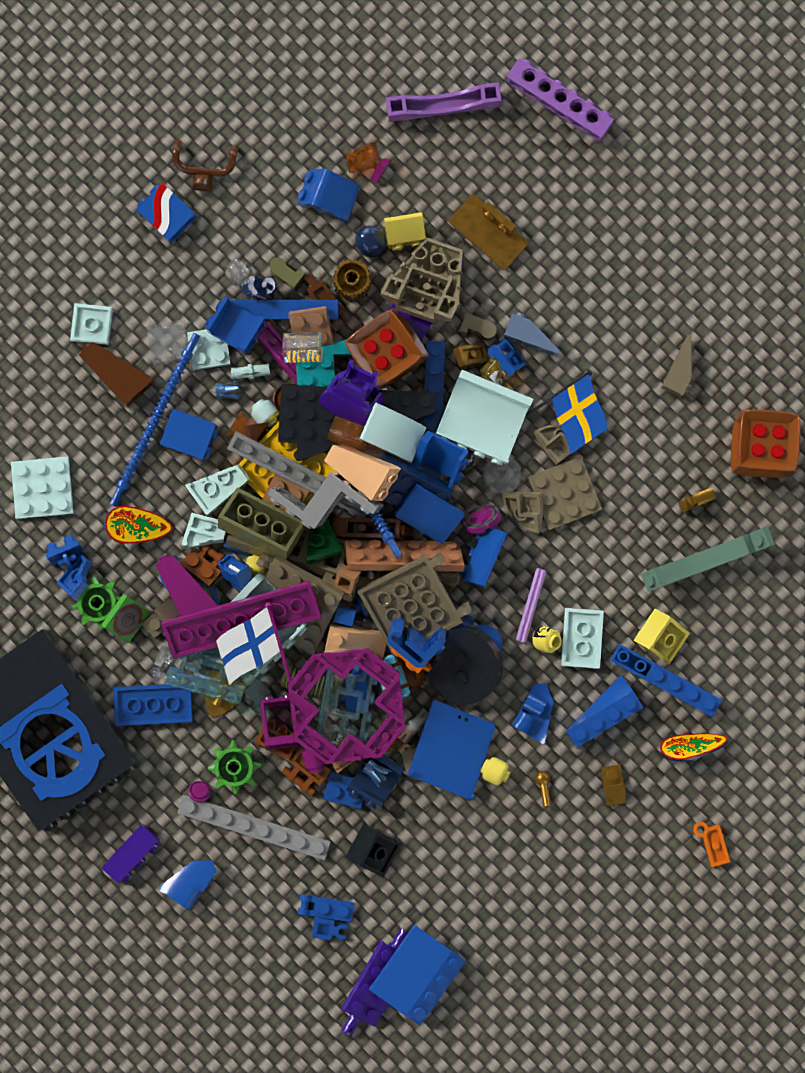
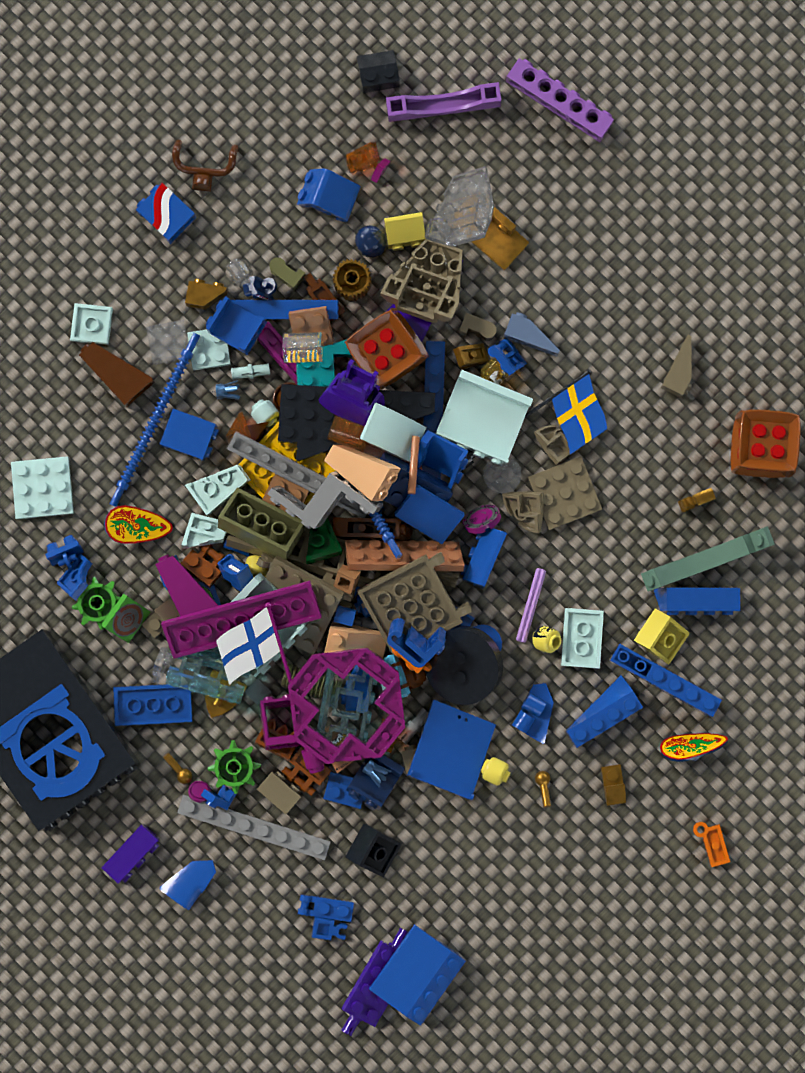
(183, 775): none -> pearl gold bar
(204, 295): none -> pearl gold slope
(222, 799): none -> blue bracket
(279, 792): none -> dark tan brick
(378, 71): none -> black slope
(413, 465): none -> nougat bar
(464, 211): none -> clear wedge
(698, 599): none -> blue wedge

